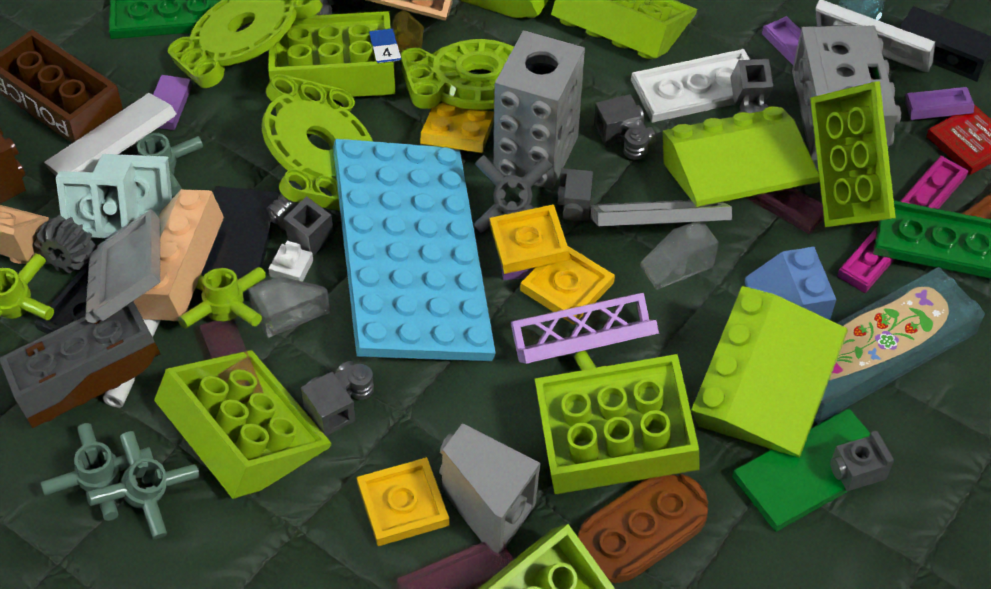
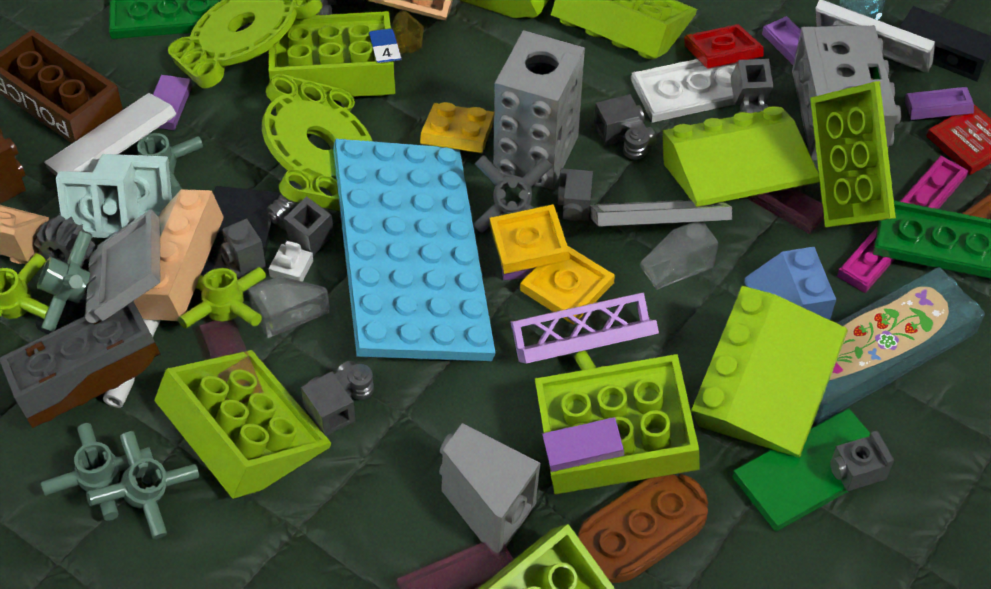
(64, 280): none -> sand green bar
(242, 248): none -> dark grey brick
(402, 501): yellow plate -> none
(447, 73): lime piece -> none
(583, 444): none -> medium lavender tile
(723, 46): none -> red tile

